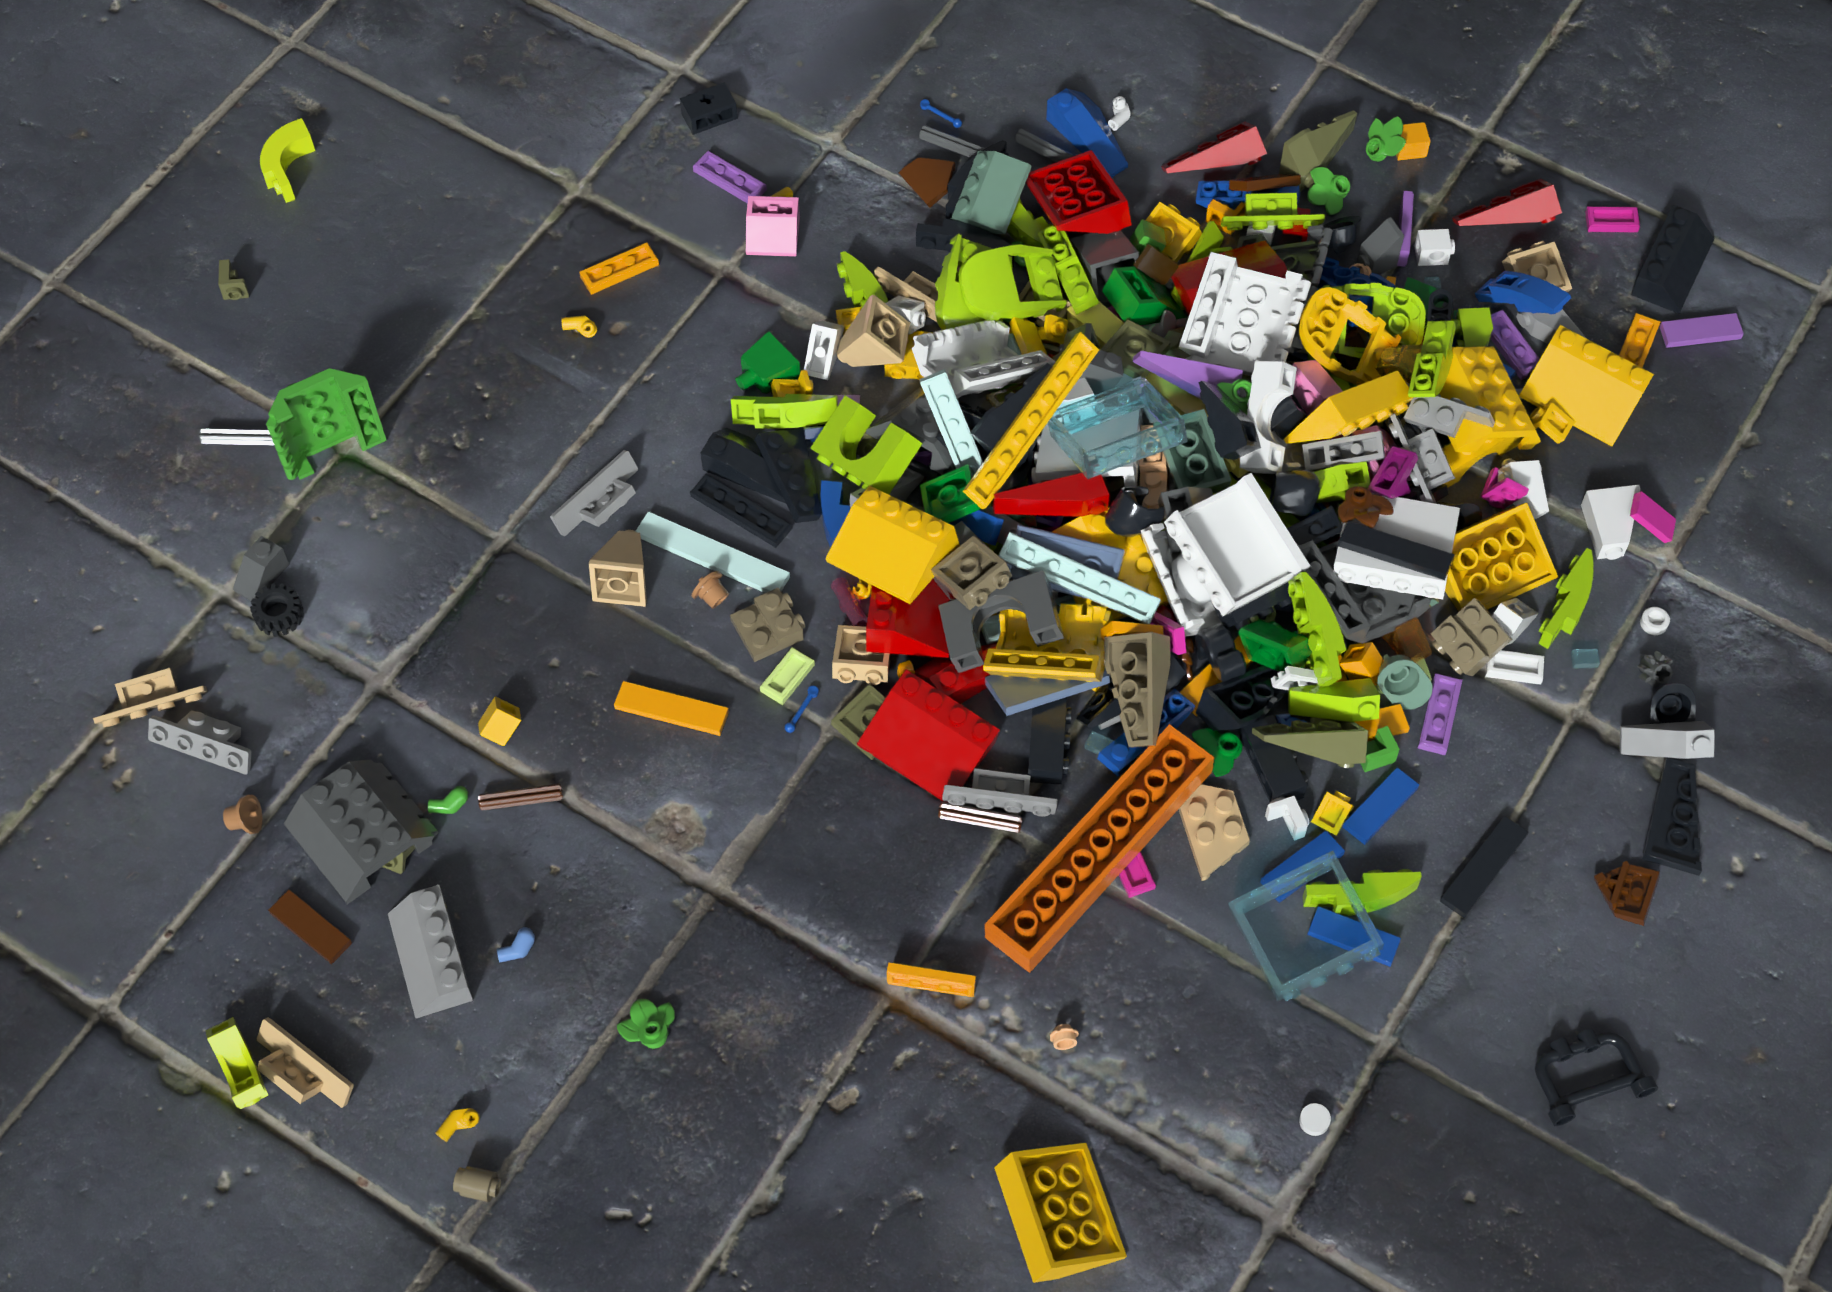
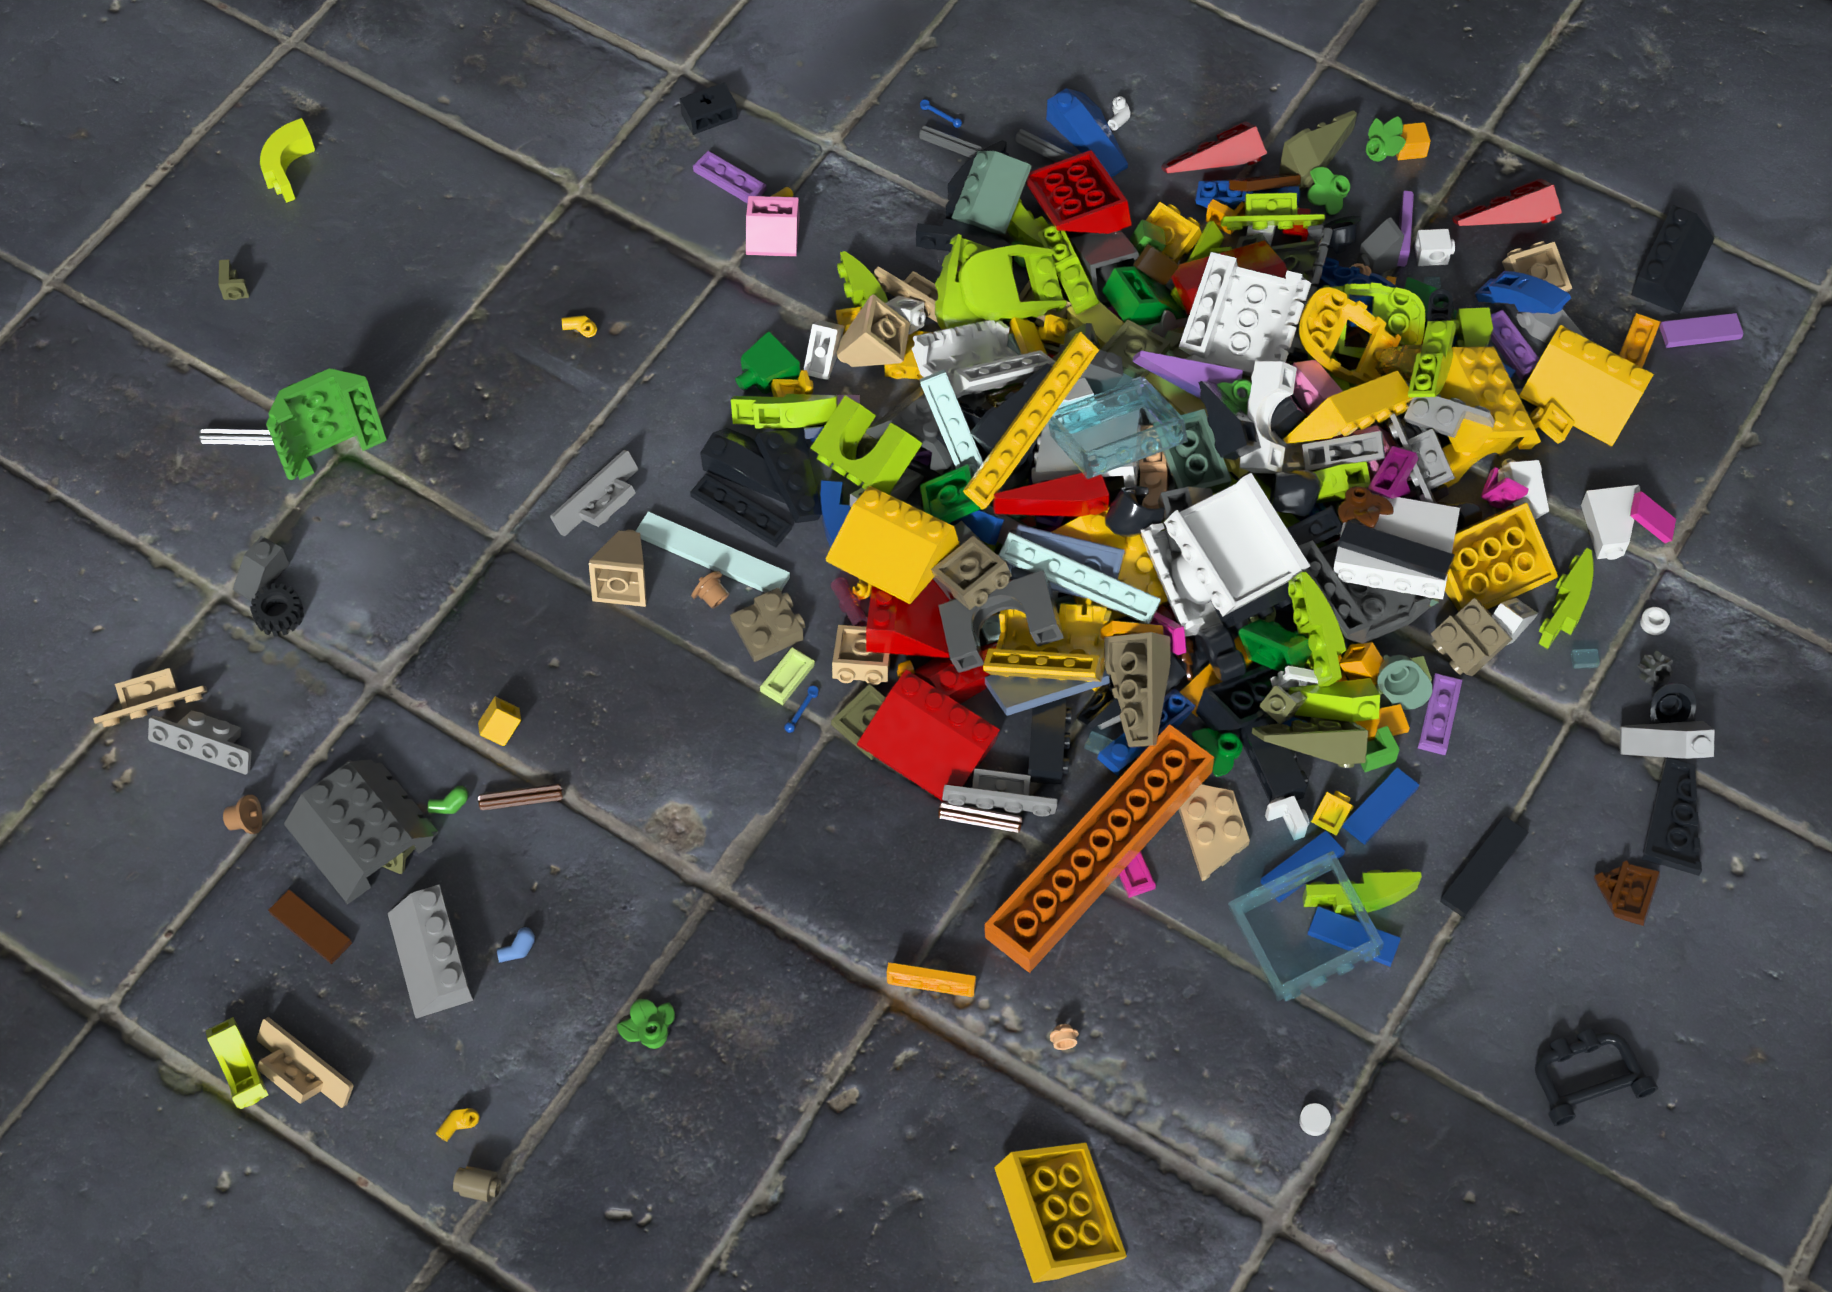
(619, 268): light orange tile -> none
(671, 708): light orange tile -> none
(928, 178): reddish brown slope -> none
(1282, 705): none -> olive bracket
(1409, 640): clear orange slope -> none
(1516, 667): white tile -> none
(1612, 219): dark pink tile -> none

